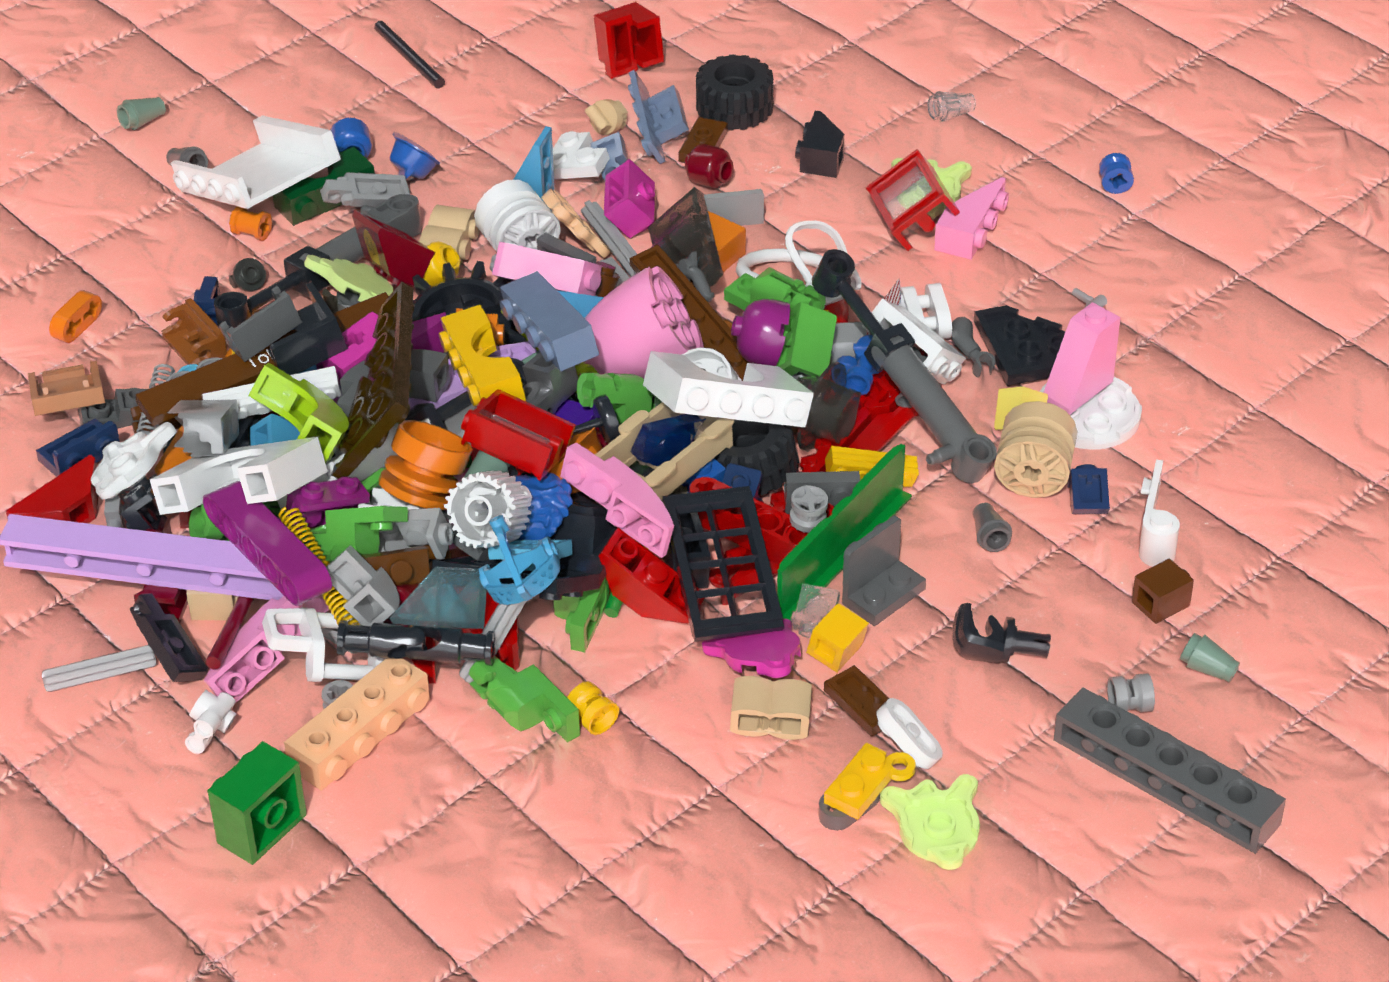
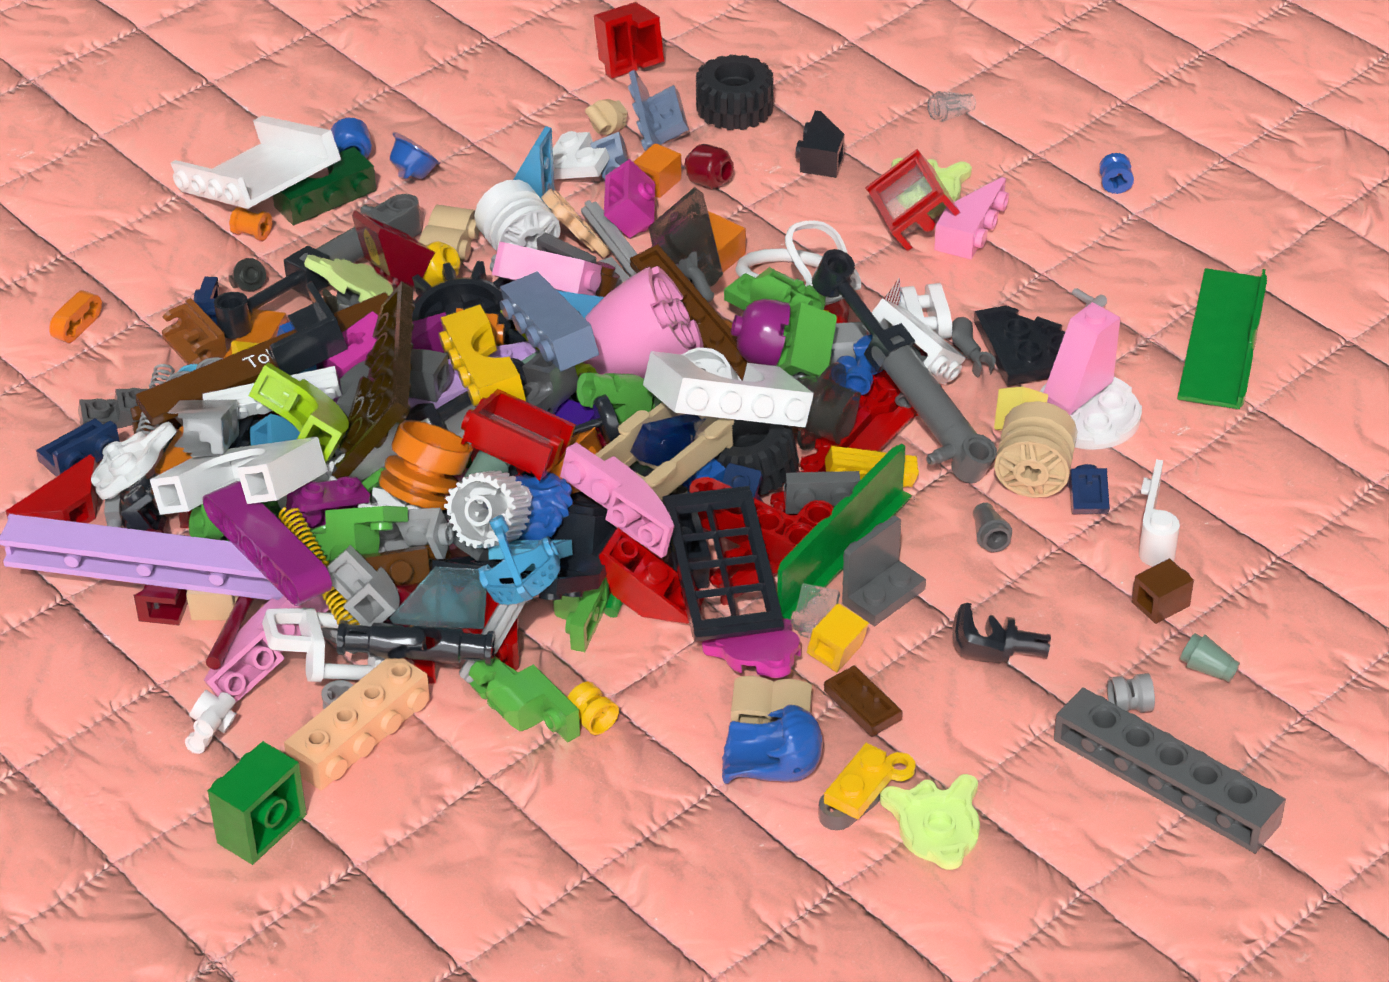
(66, 389): nougat container -> none
(98, 668): axle -> none
(138, 112): sand green cone -> none
(168, 640): black hinge -> none
(191, 155): dark grey cone -> none
(262, 327): dark grey hinge -> none
(363, 189): light grey hinge -> none
(409, 54): black bar -> none
(661, 166): none -> orange panel
(703, 132): reddish brown plate -> none
(738, 206): light grey panel -> none
(773, 750): none -> blue piece
(808, 507): light grey wheel -> none
(909, 733): white plate -> none
(1223, 338): none -> green piece

